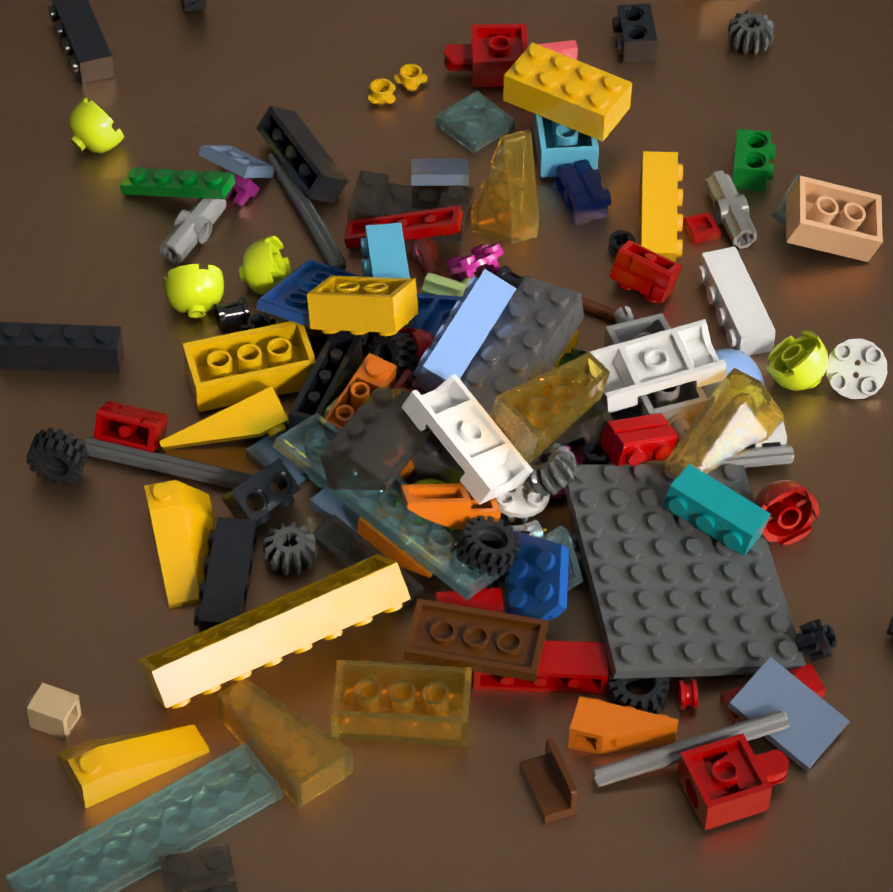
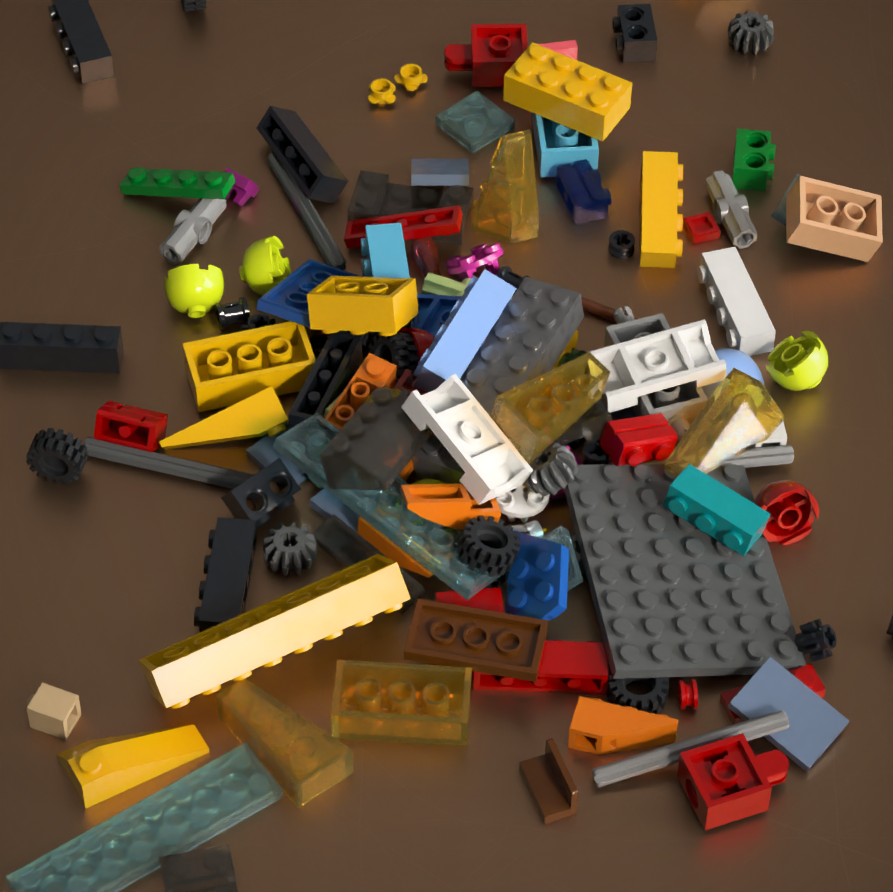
(93, 128): neon yellow cylinder -> none
(180, 530): yellow wedge -> none
(237, 161): sand blue tile -> none
(645, 272): red brick -> none
(871, 370): white plate -> none

